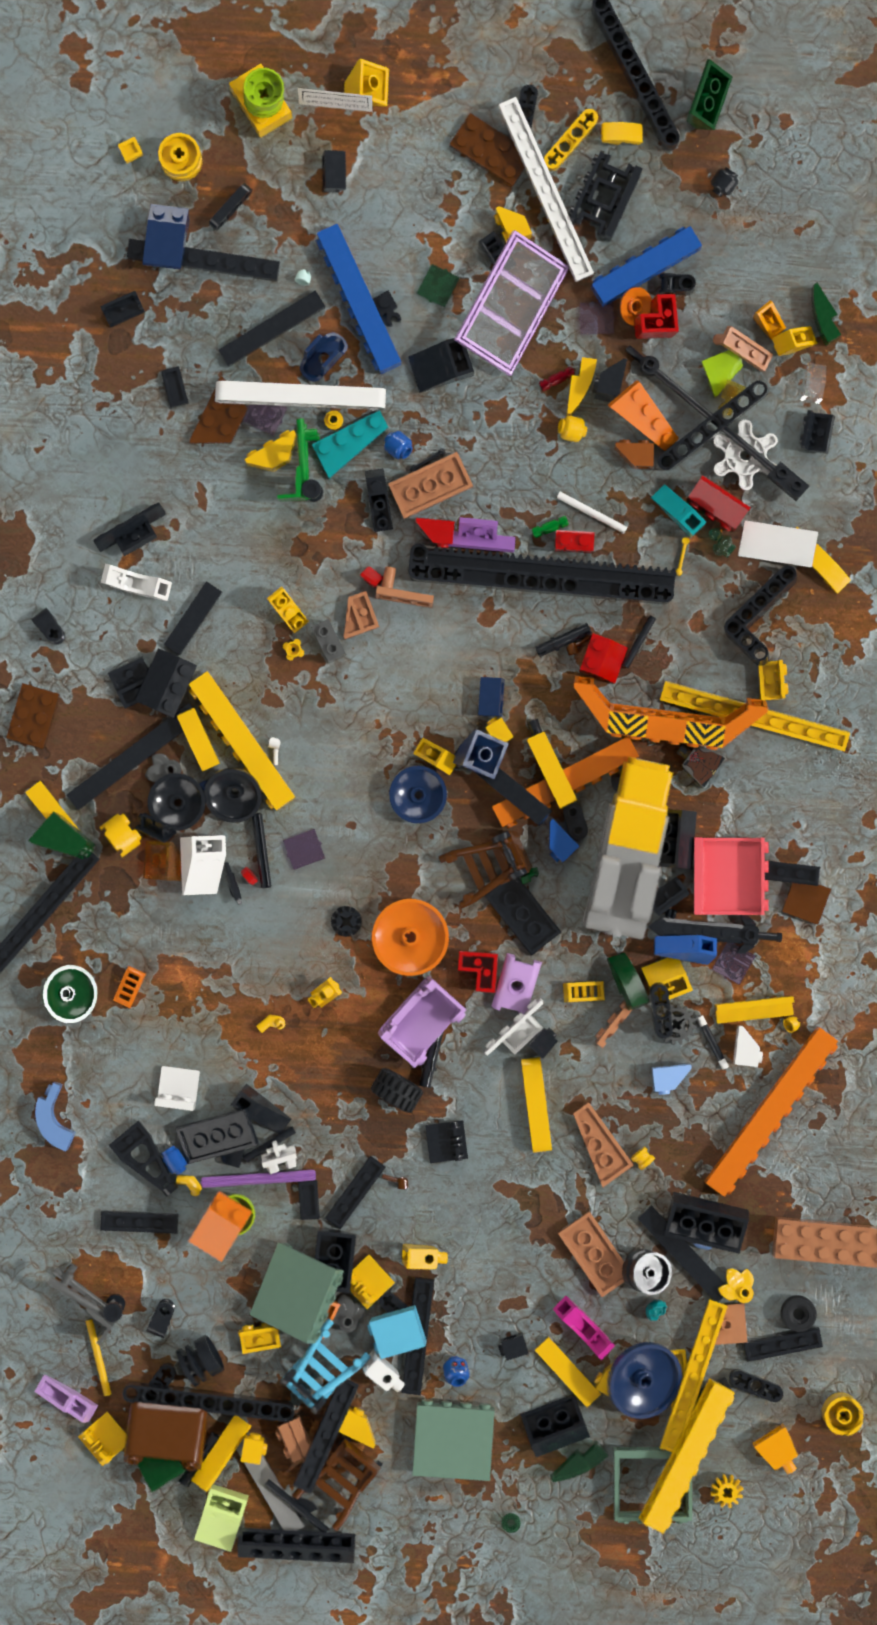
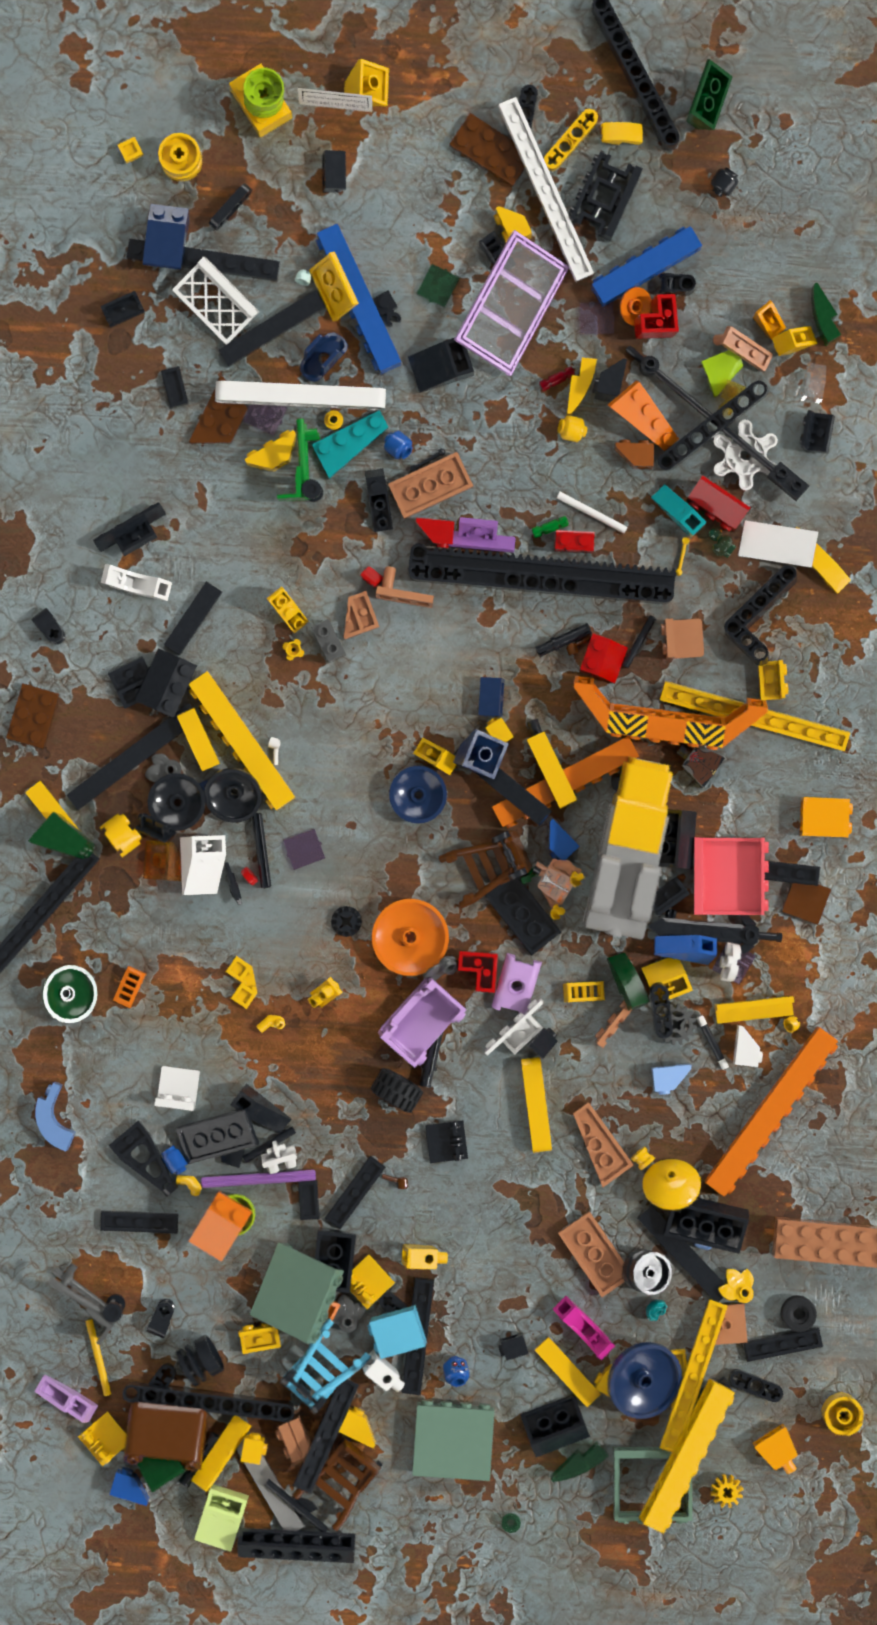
(129, 1487): none -> blue slope
(227, 288): none -> white fence
(247, 989): none -> yellow tile
(333, 286): none -> yellow tile
(446, 966): none -> dark grey plate
(557, 882): none -> torso
(575, 821): black plate -> none
(671, 1192): none -> yellow dish
(682, 638): none -> nougat bracket
(729, 962): none -> white plate
(825, 817): none -> light orange panel

